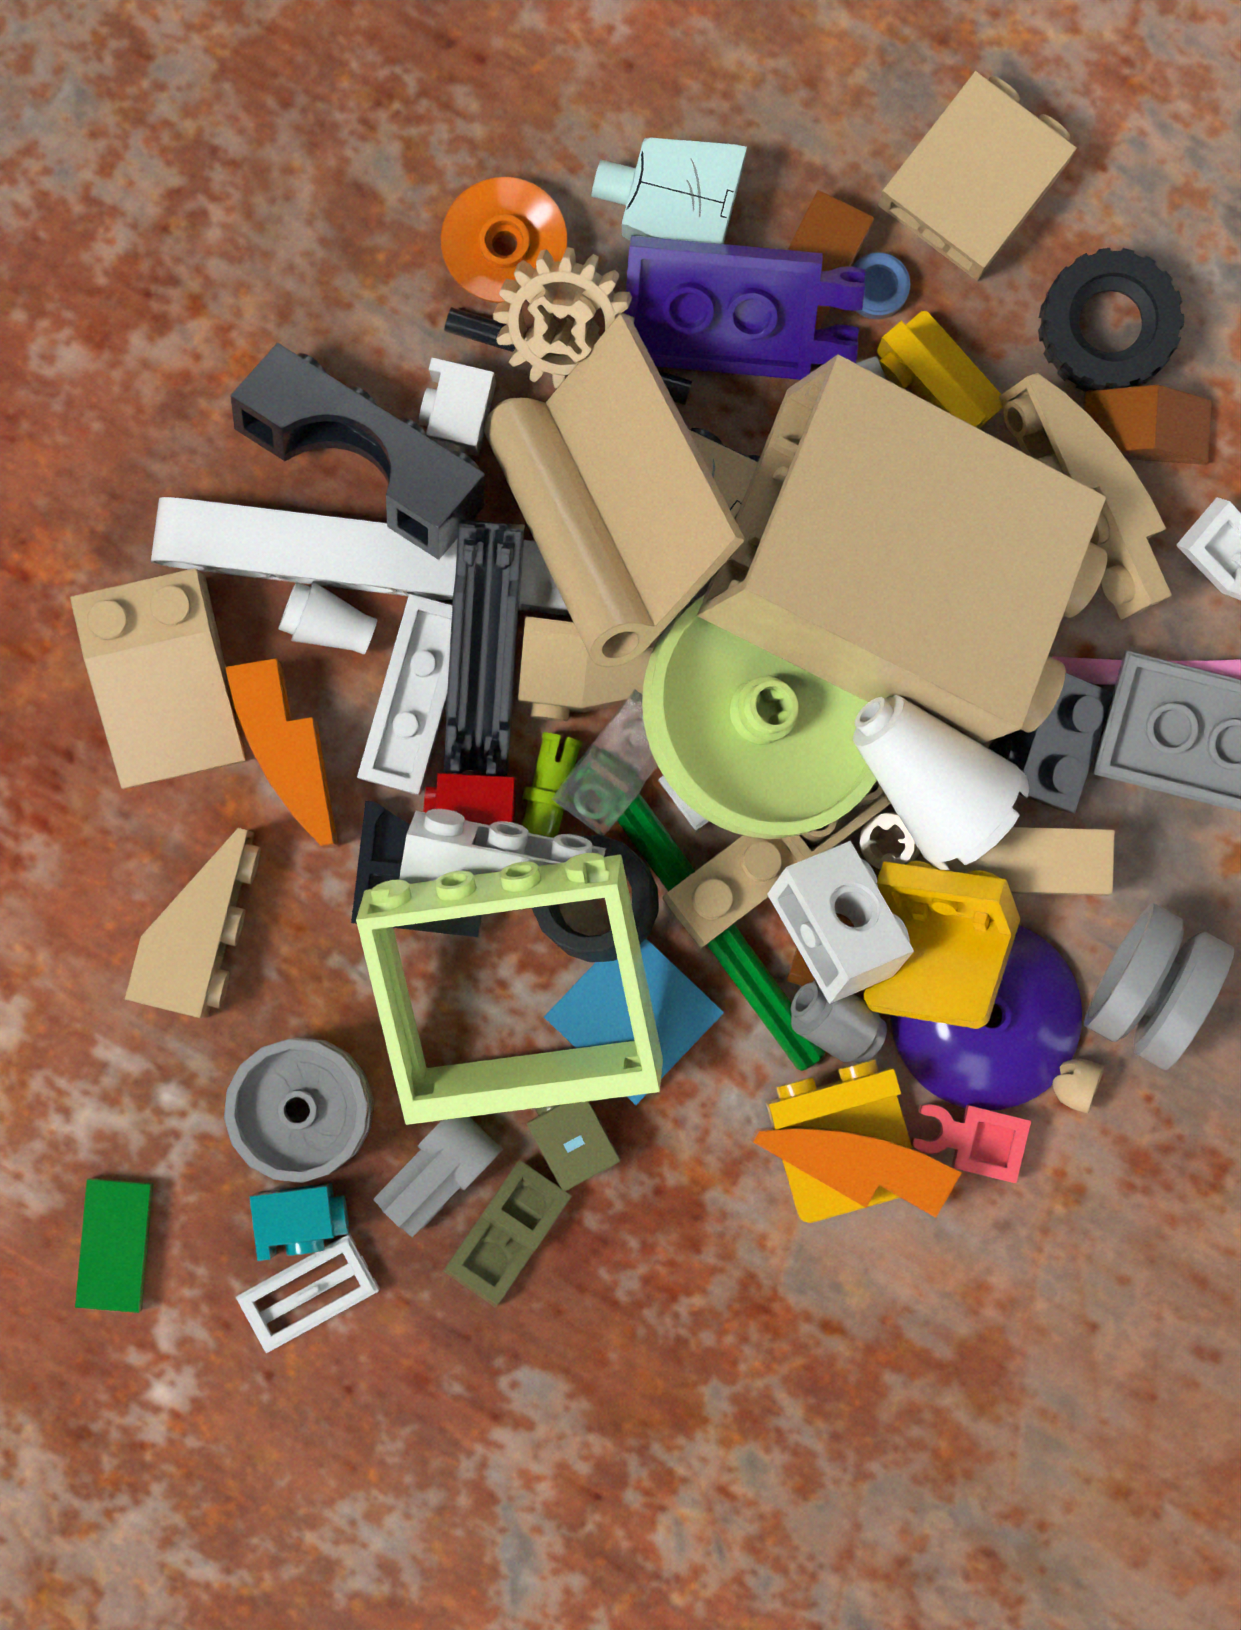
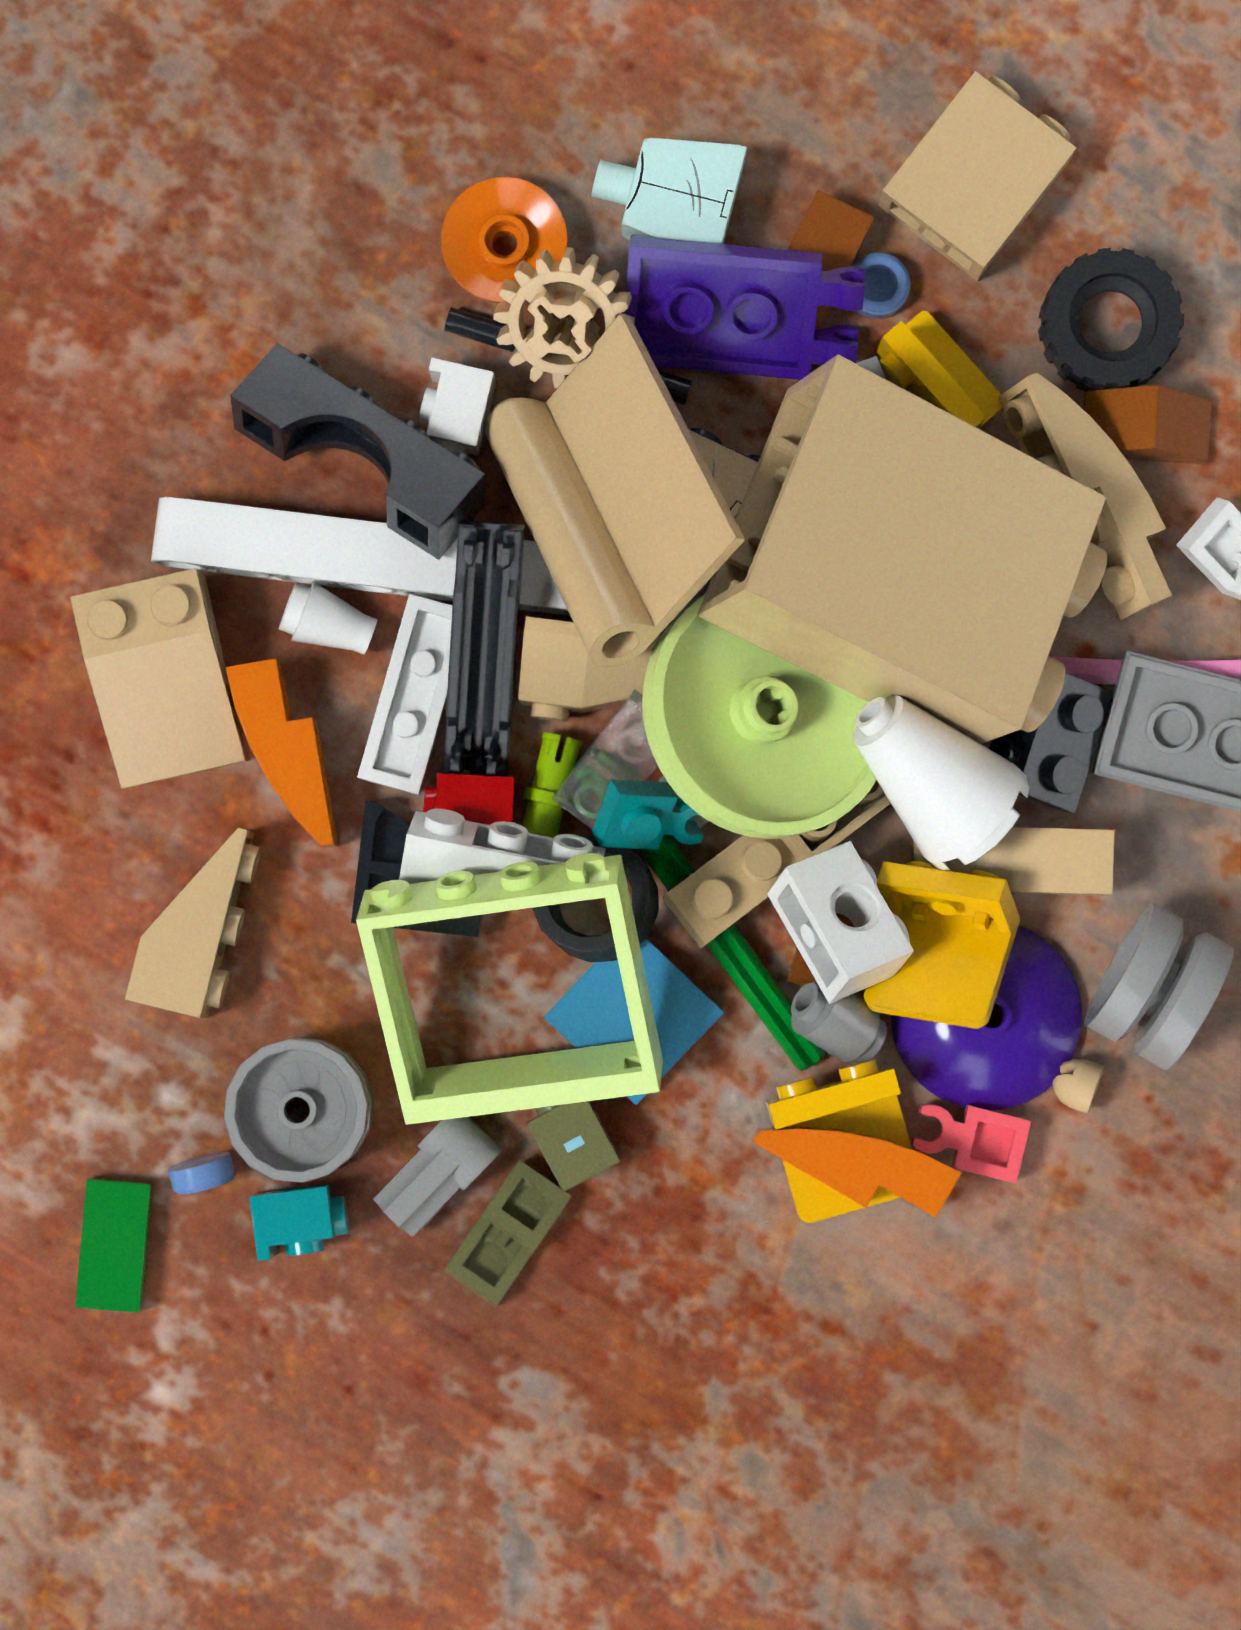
(201, 1173): none -> medium blue tile
(355, 1266): white tile -> none
(641, 813): none -> teal plate
(869, 841): tan bush -> none

